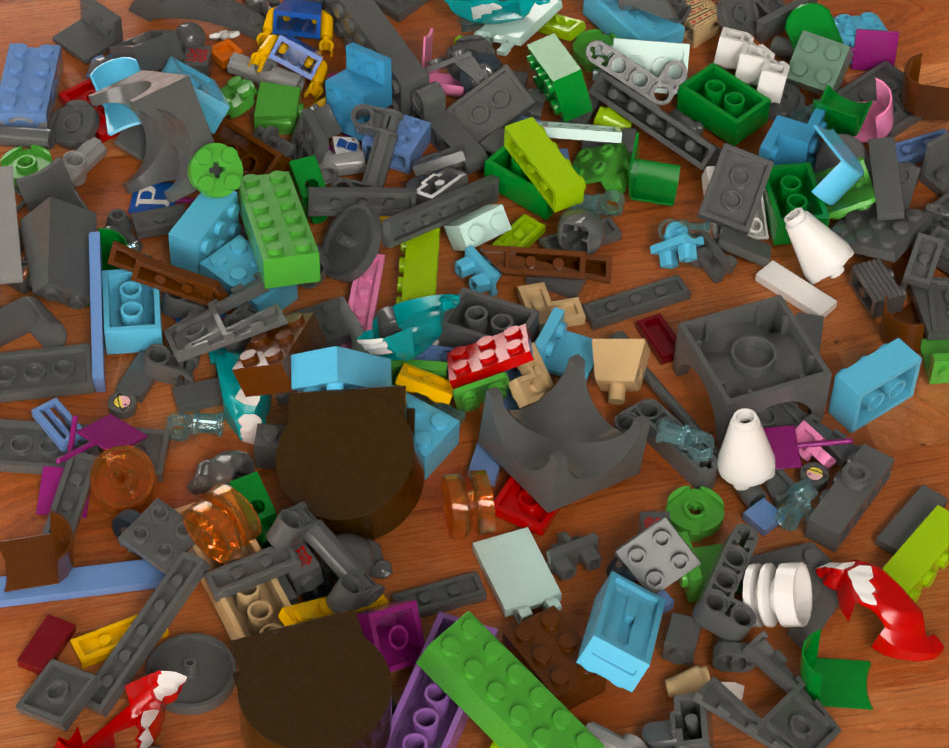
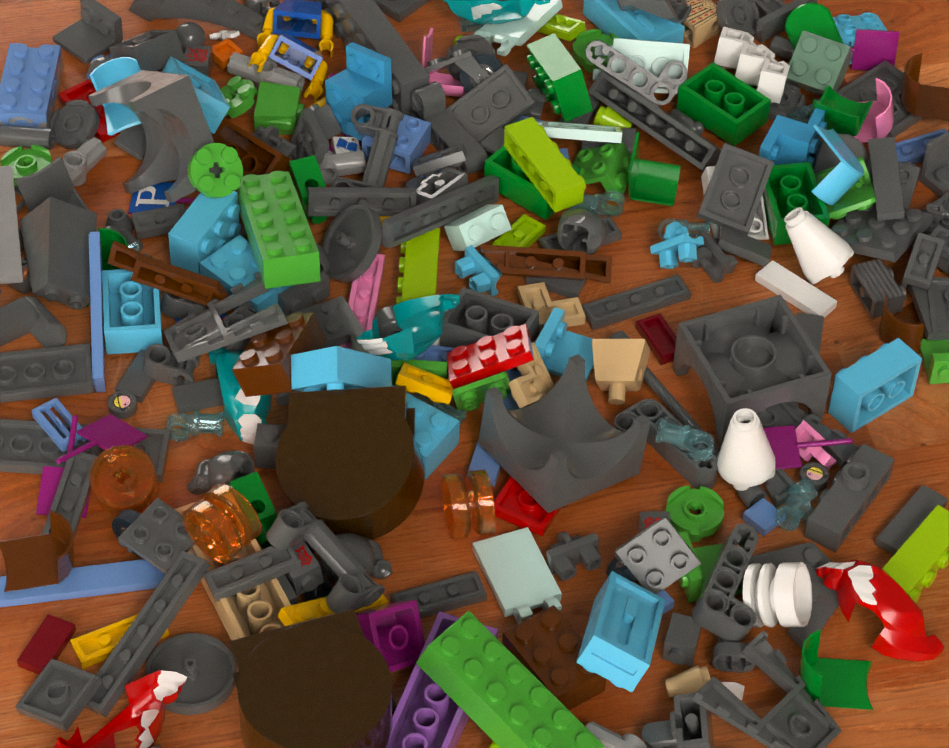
(304, 295): none -> dark grey plate

